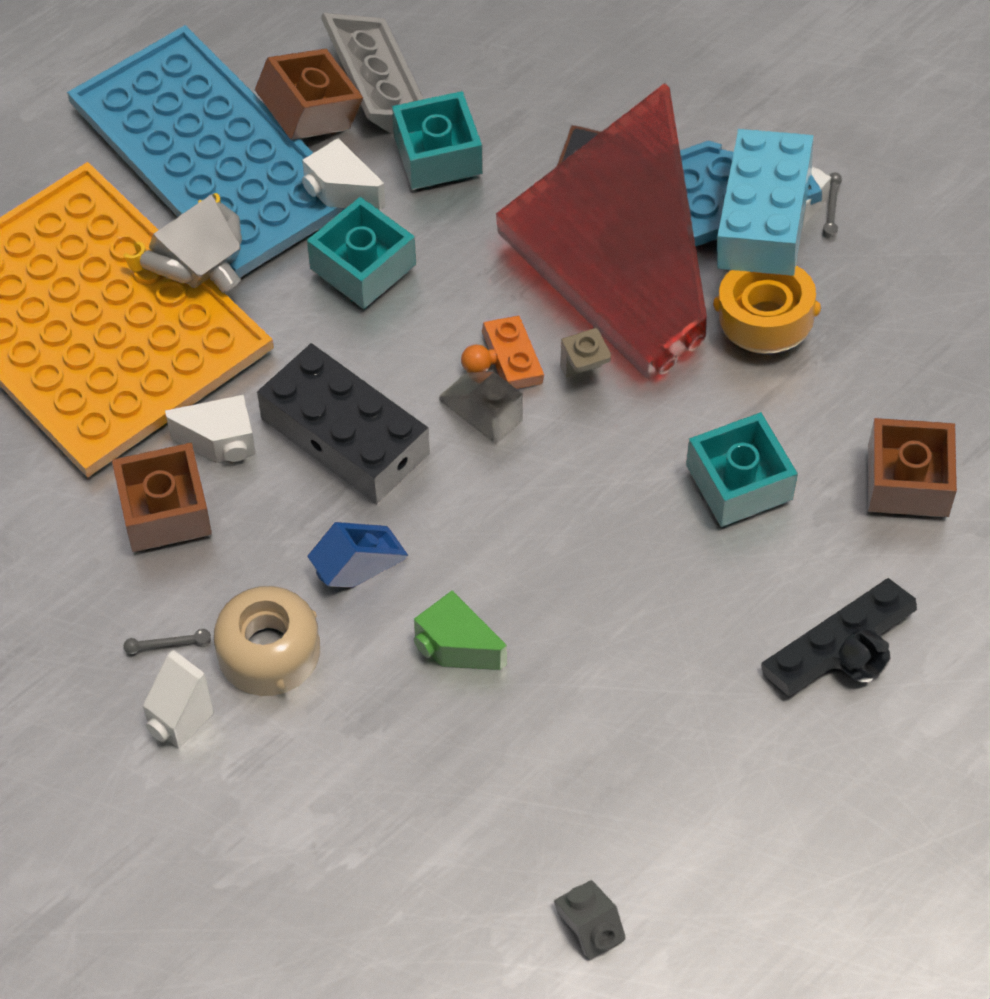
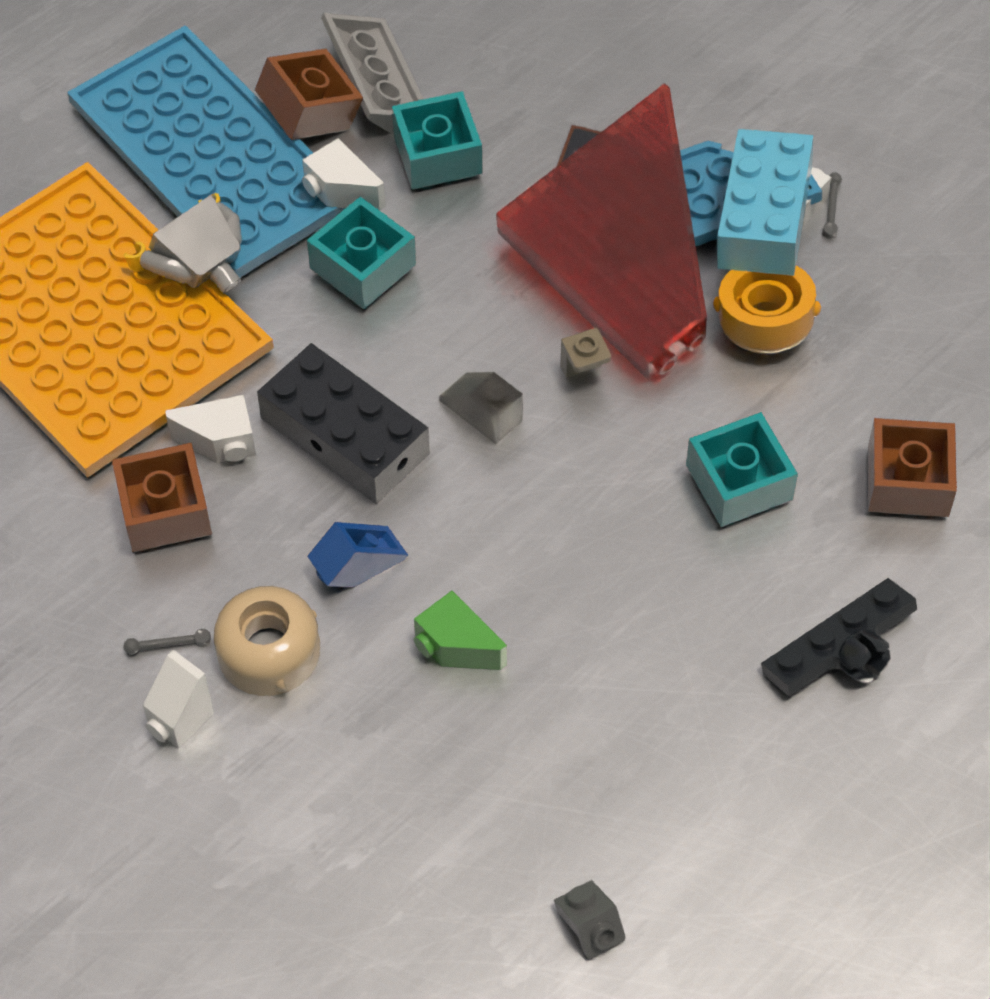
(508, 350): orange plate -> none

